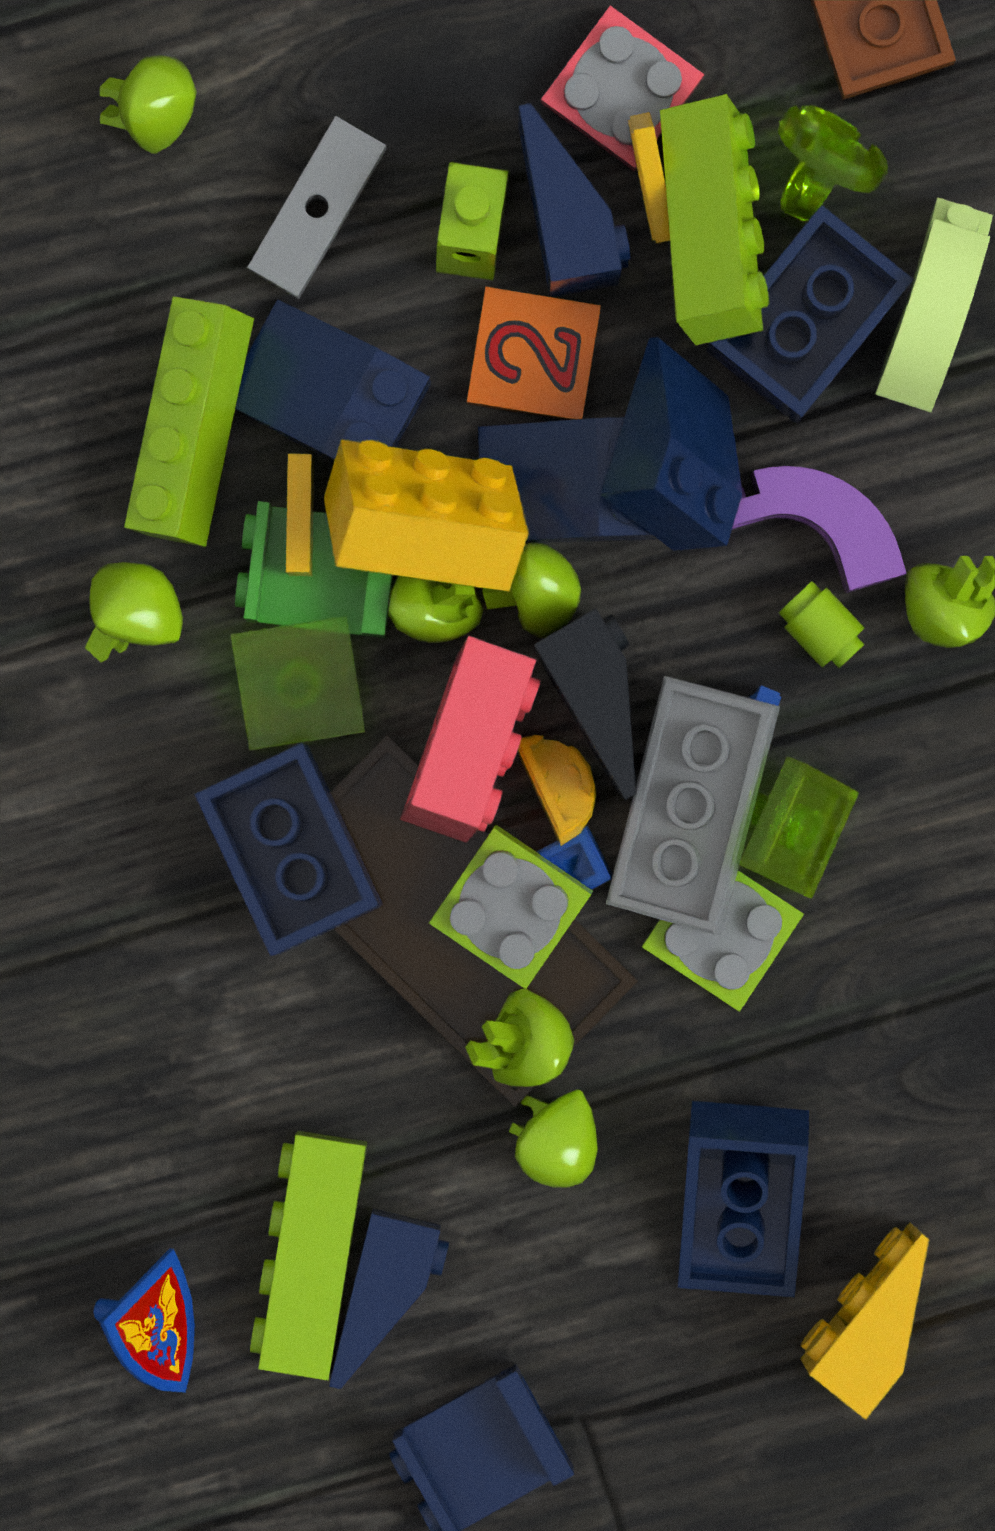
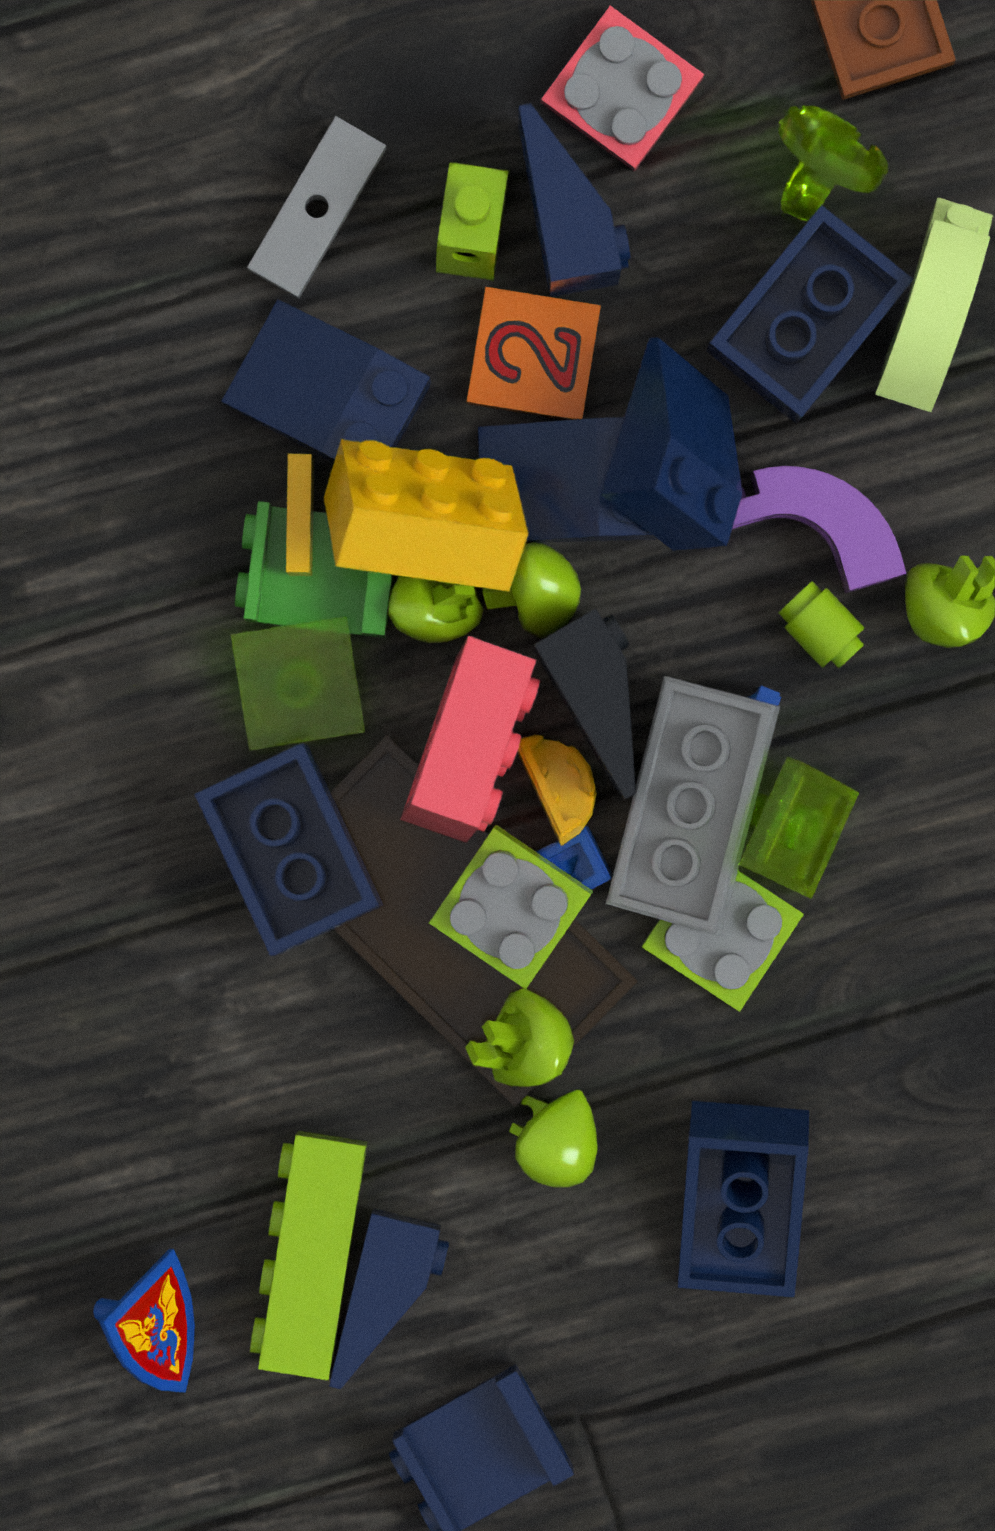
(132, 606): lime piece -> none
(151, 102): lime piece -> none
(189, 421): lime brick -> none
(650, 175): yellow tile -> none
(713, 220): lime brick -> none
(869, 1337): yellow slope -> none

